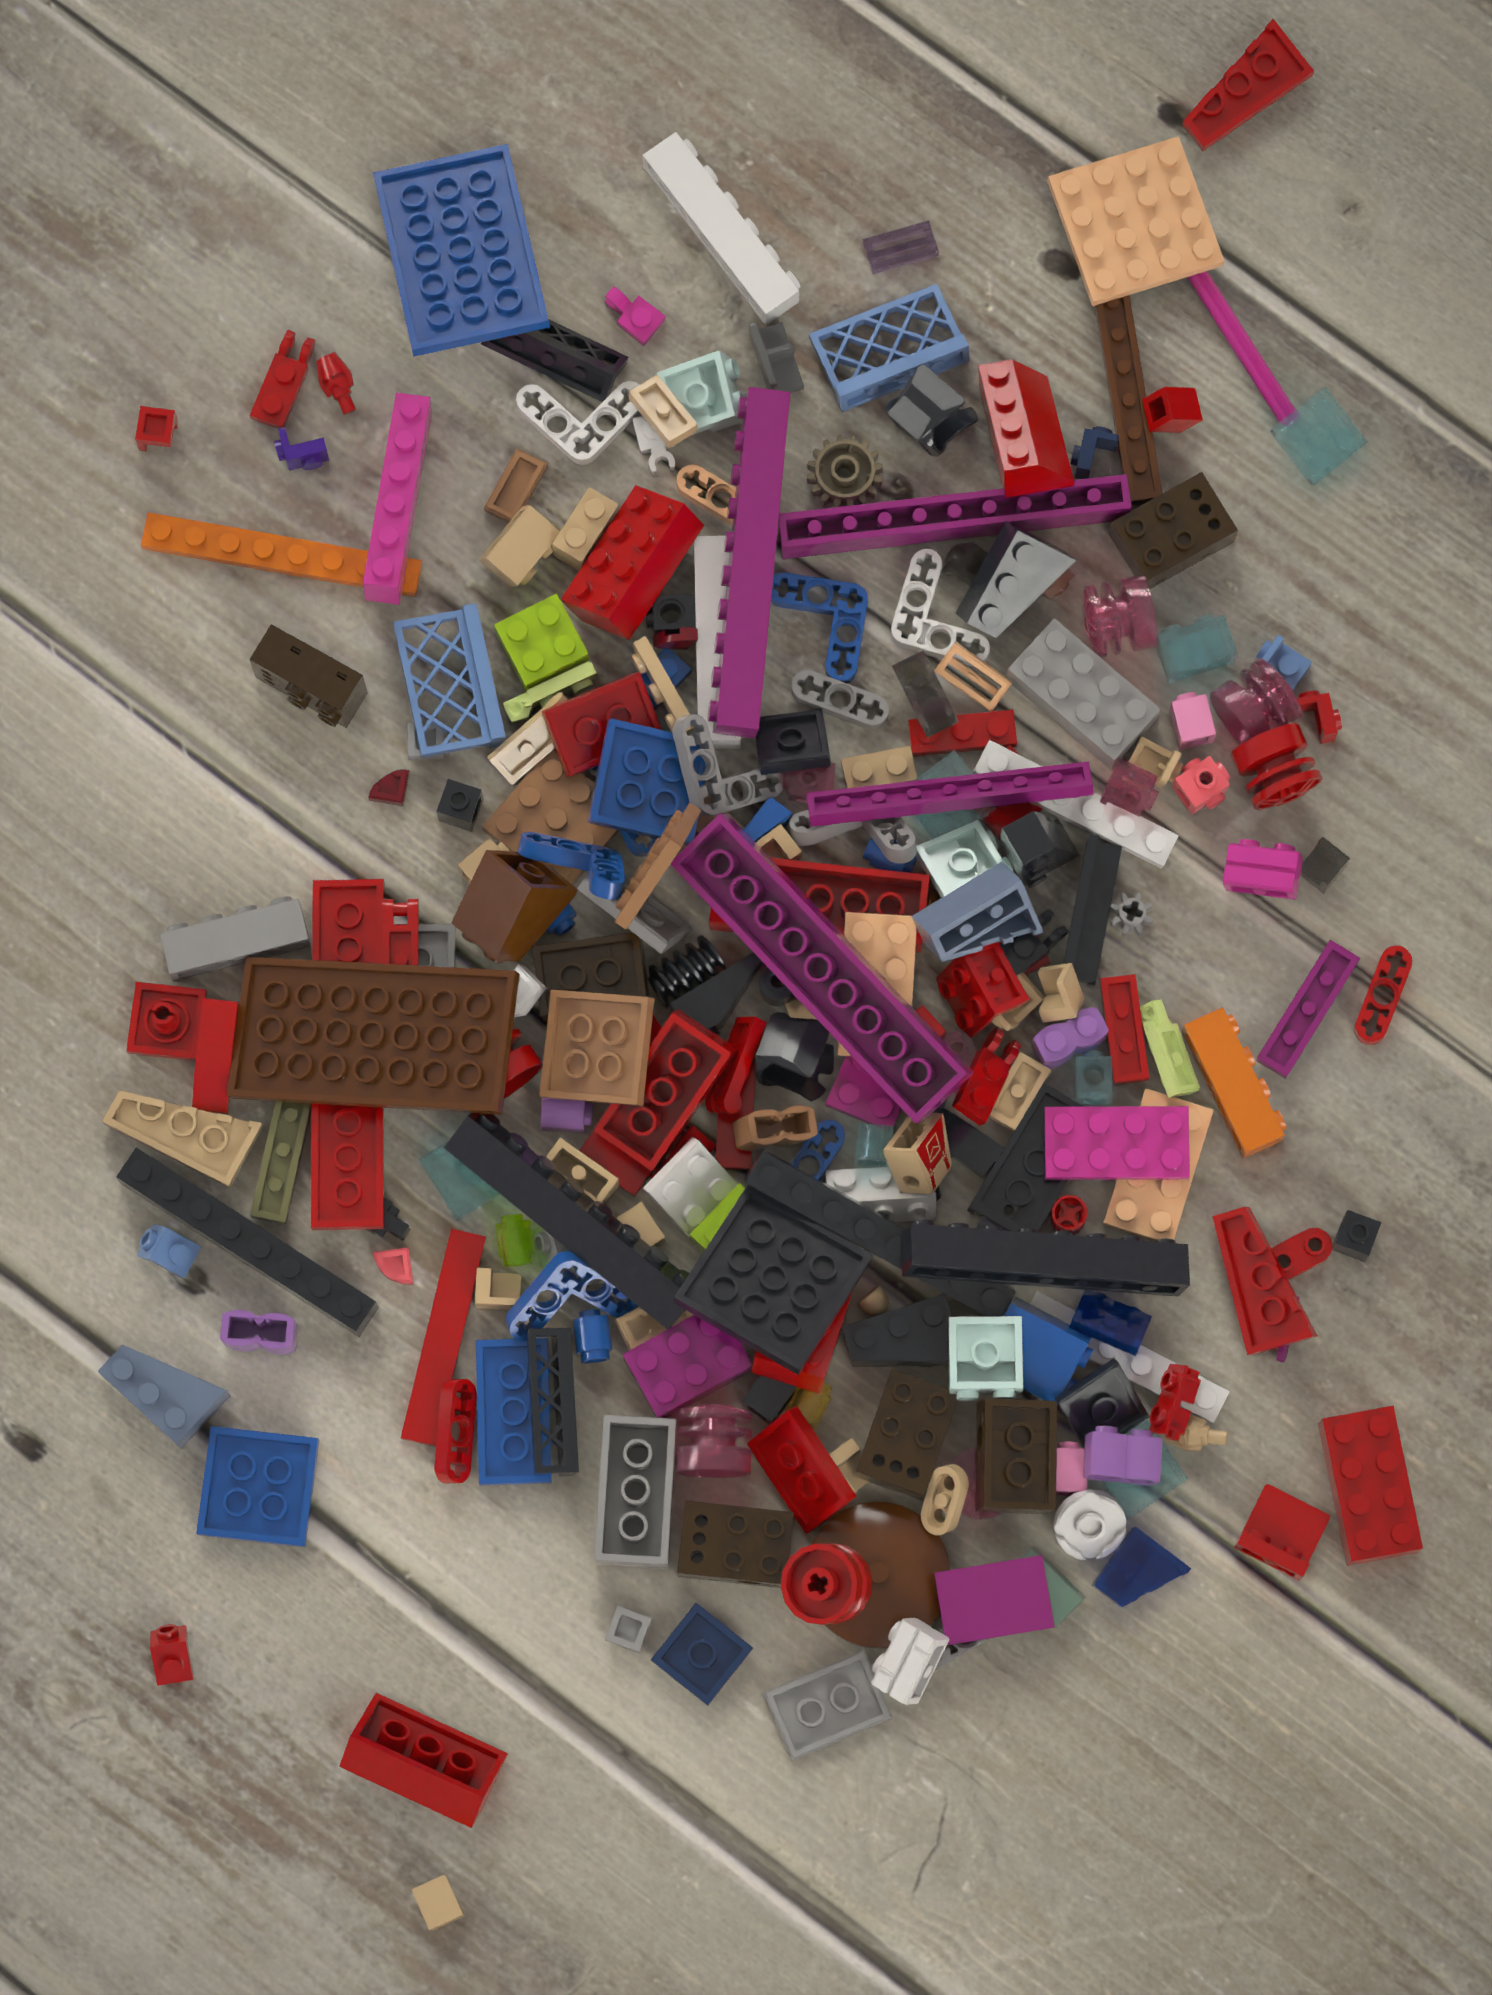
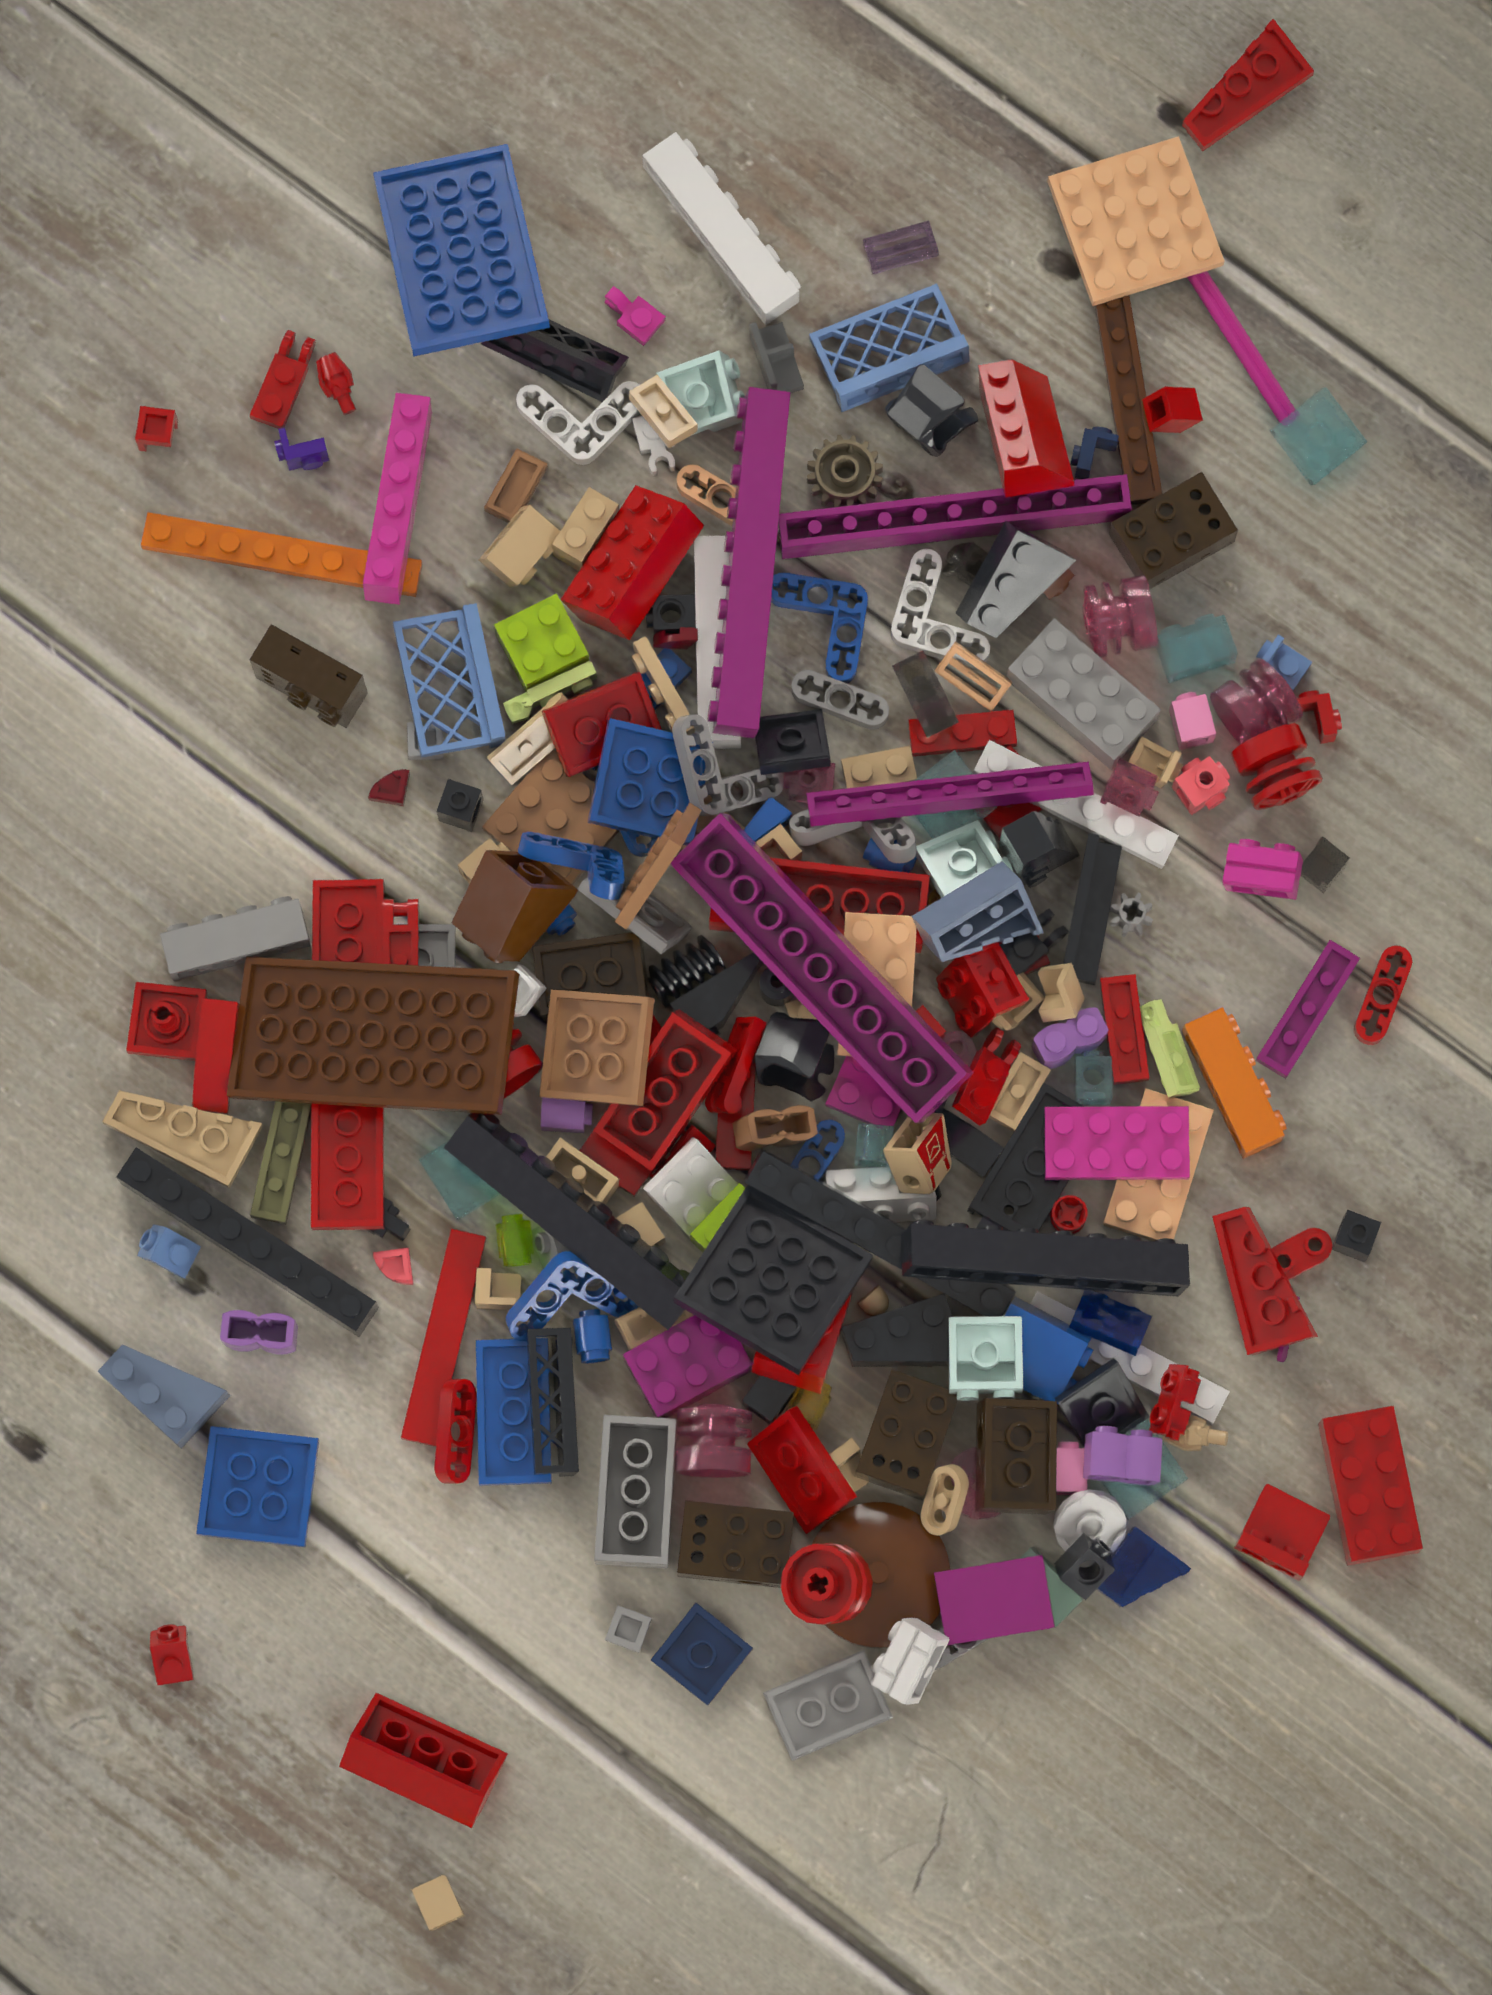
(1085, 1579): none -> black brick

